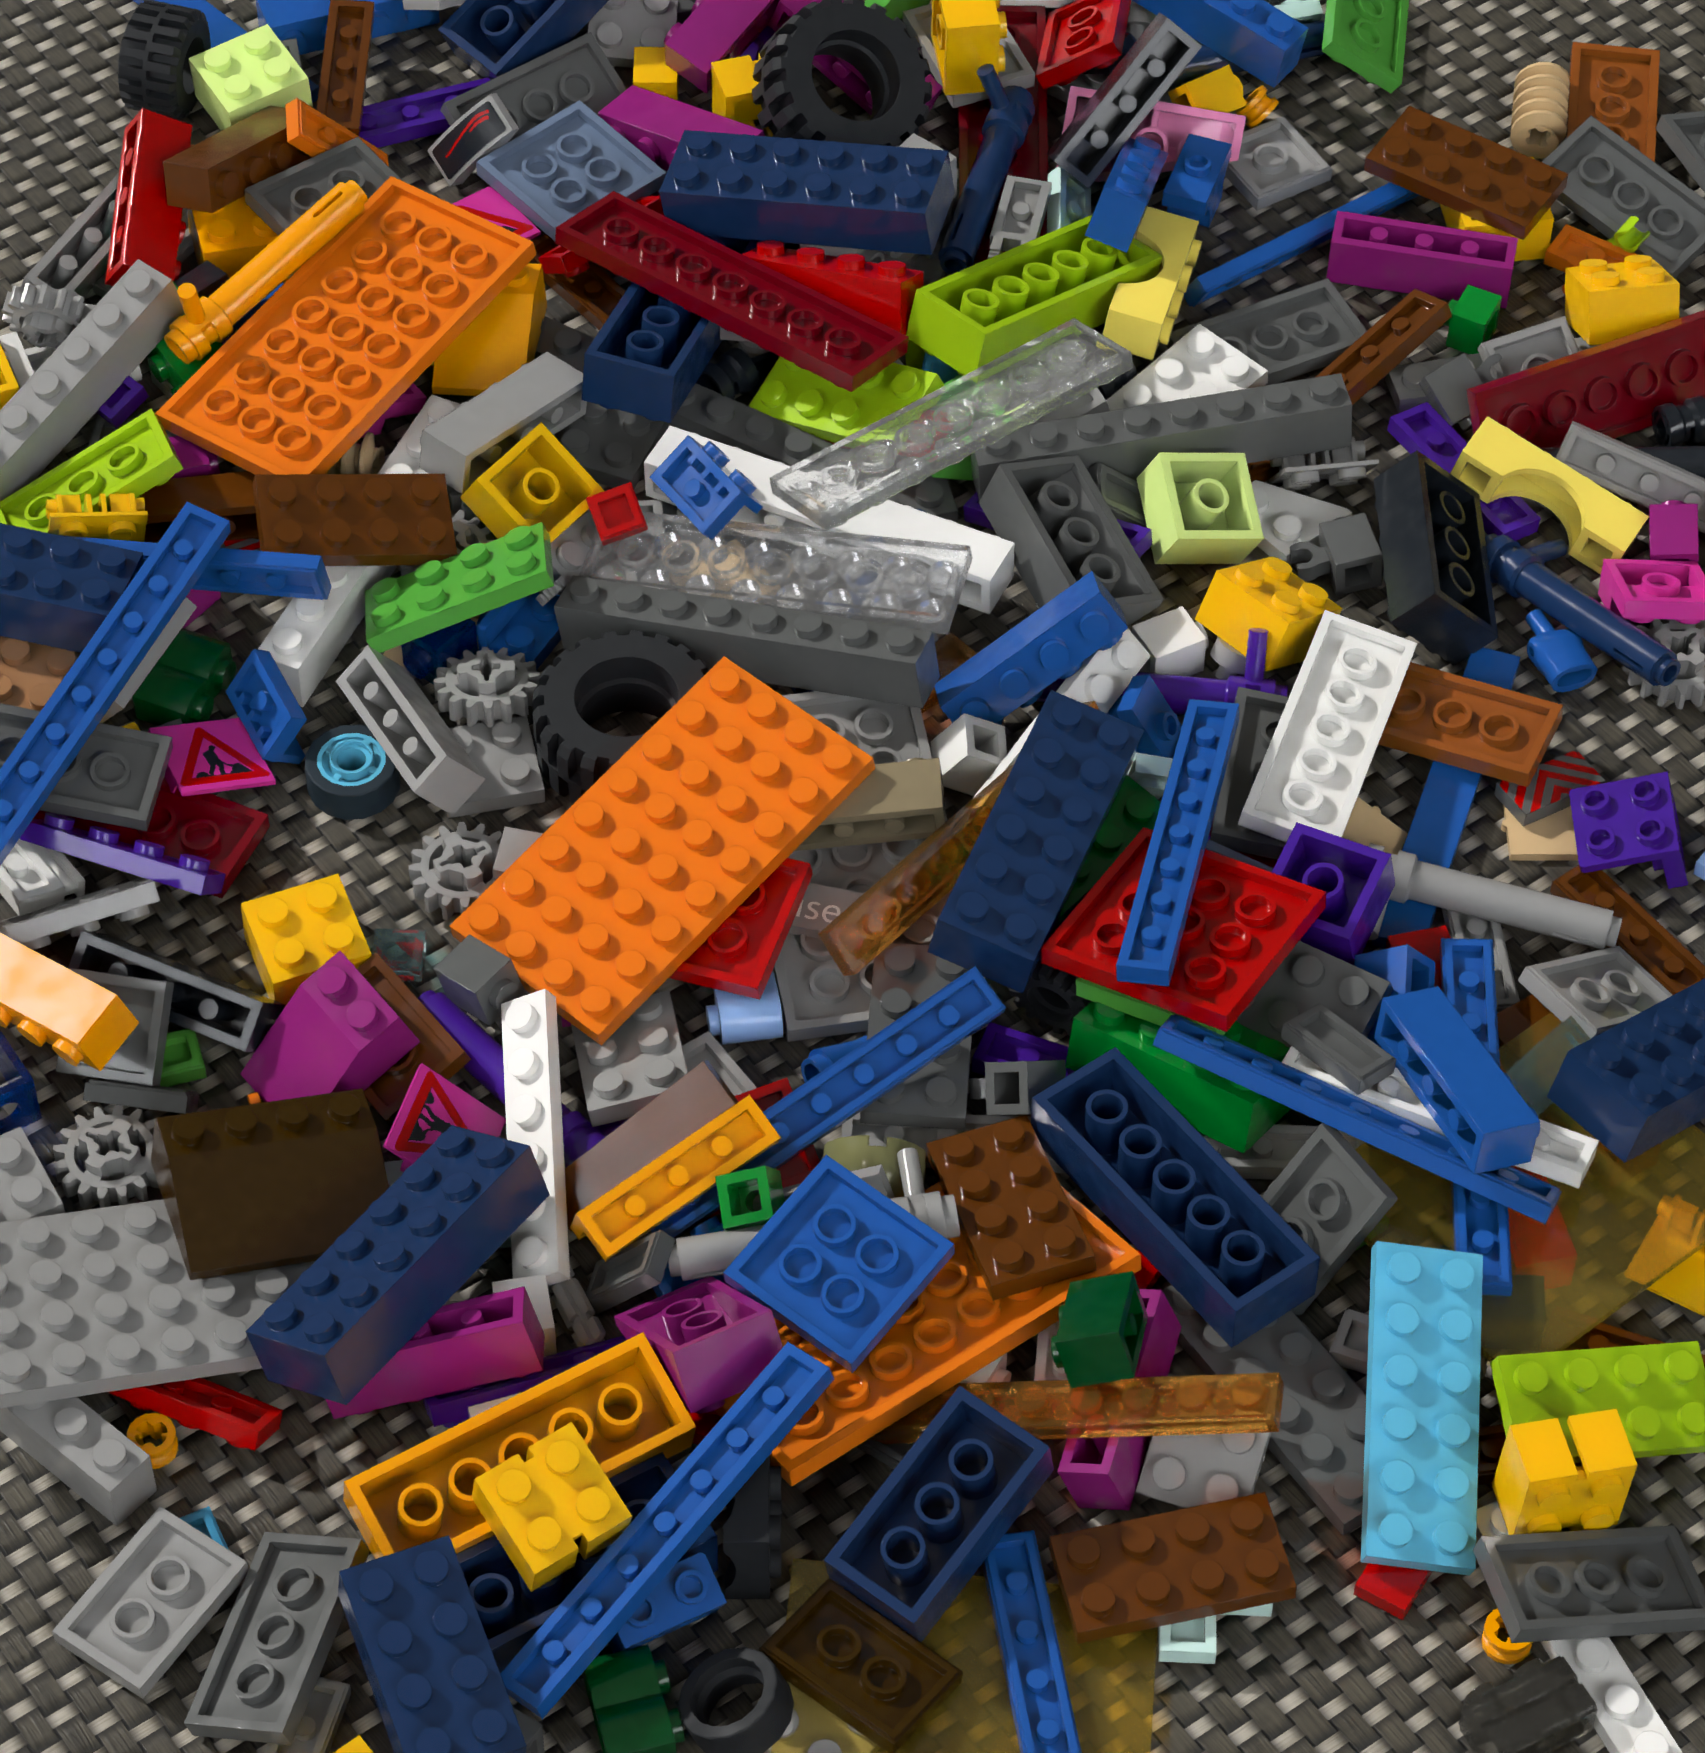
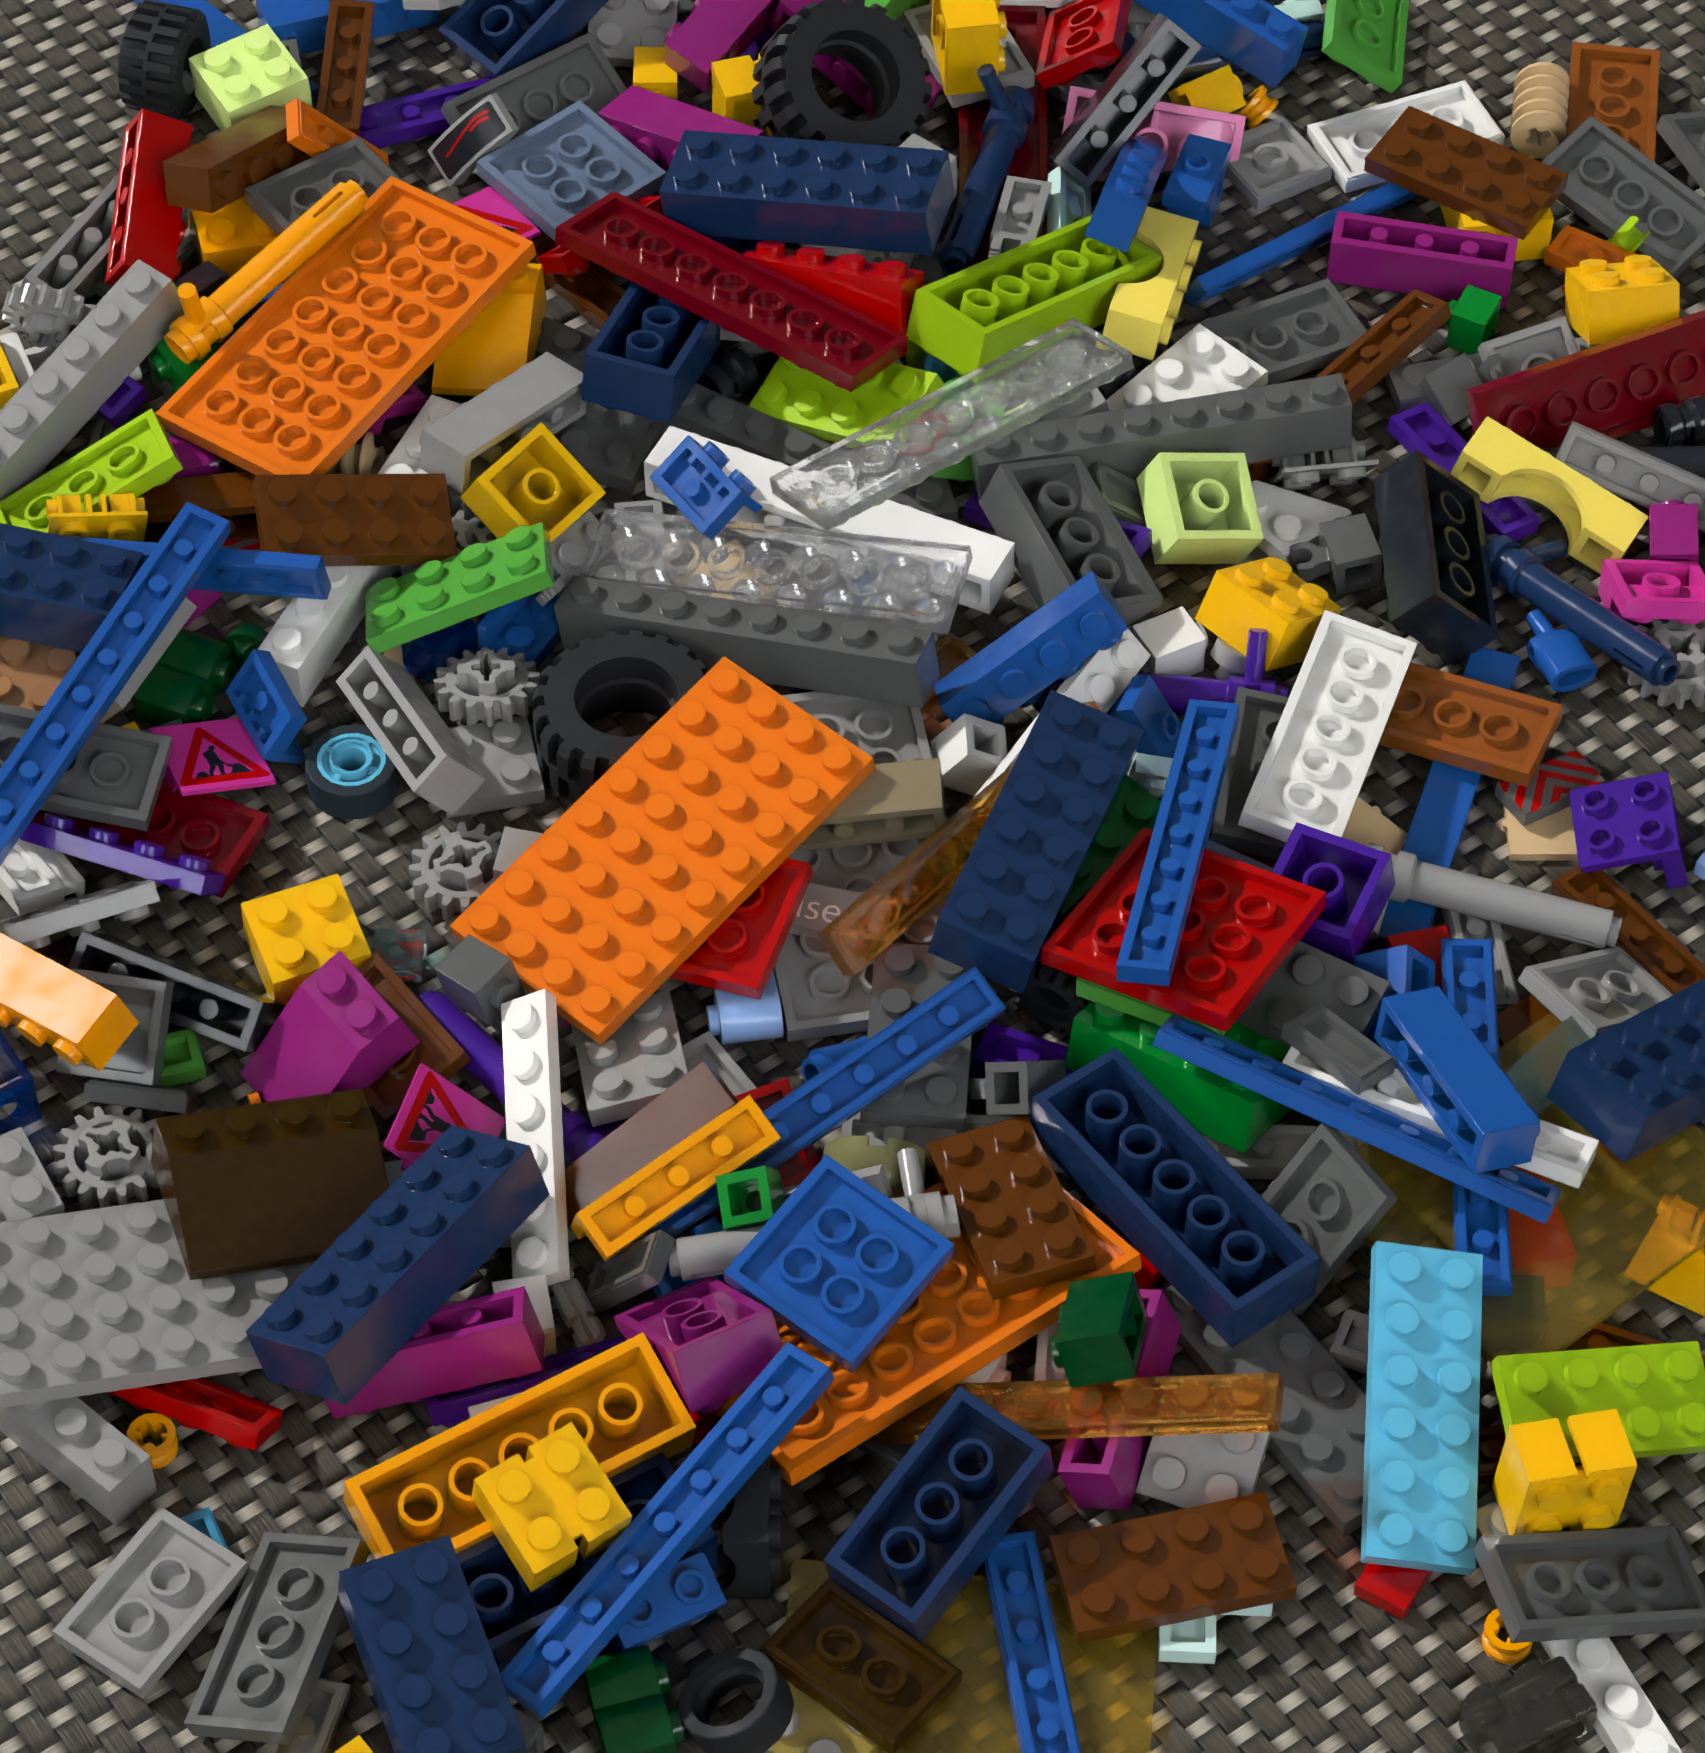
(243, 639): none -> dark green tile
(617, 513): red tile -> none
(1351, 137): none -> white tile

